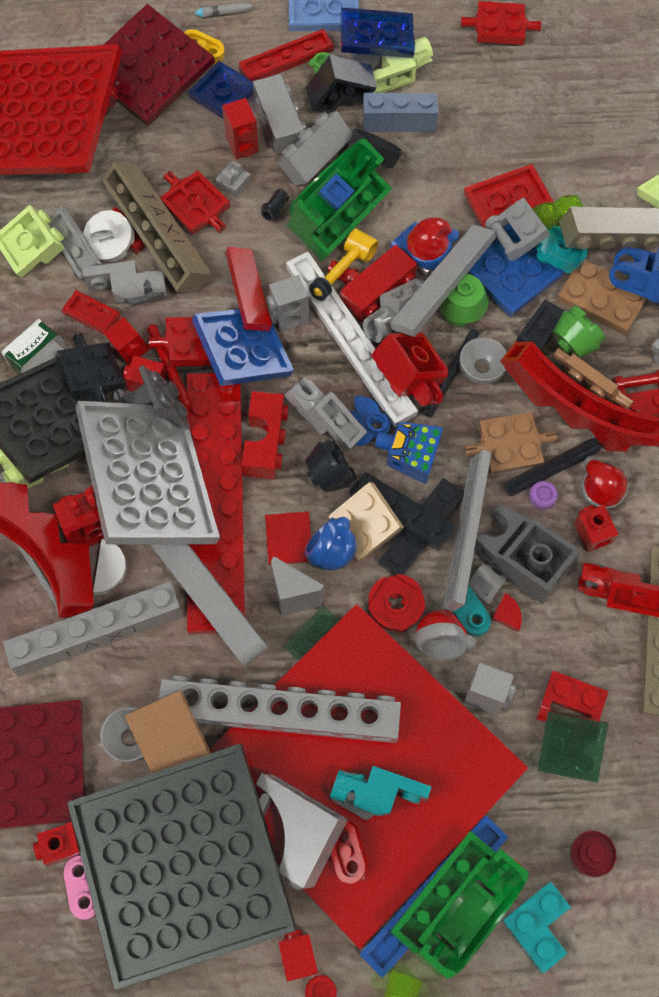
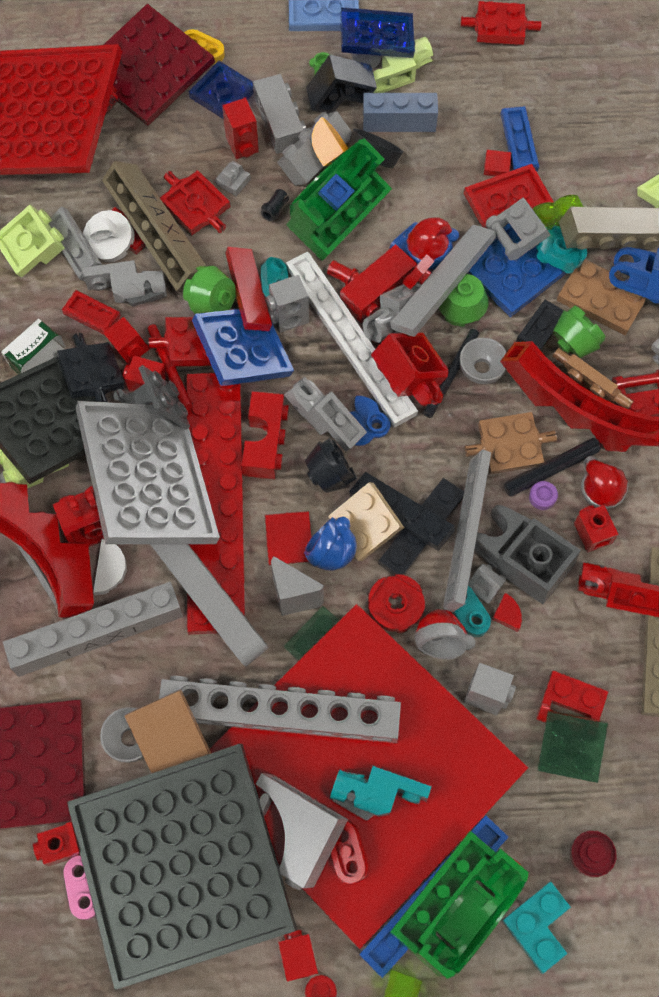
(207, 11): light grey piece -> none
(209, 290): none -> bright green cone
(272, 271): none -> teal plate
(286, 56): red tile -> none
(327, 142): none -> brick
(358, 246): yellow piece -> none
(411, 449): blue torso -> none
(419, 273): none -> red plate
(496, 162): none -> red tile
(519, 137): none -> blue tile

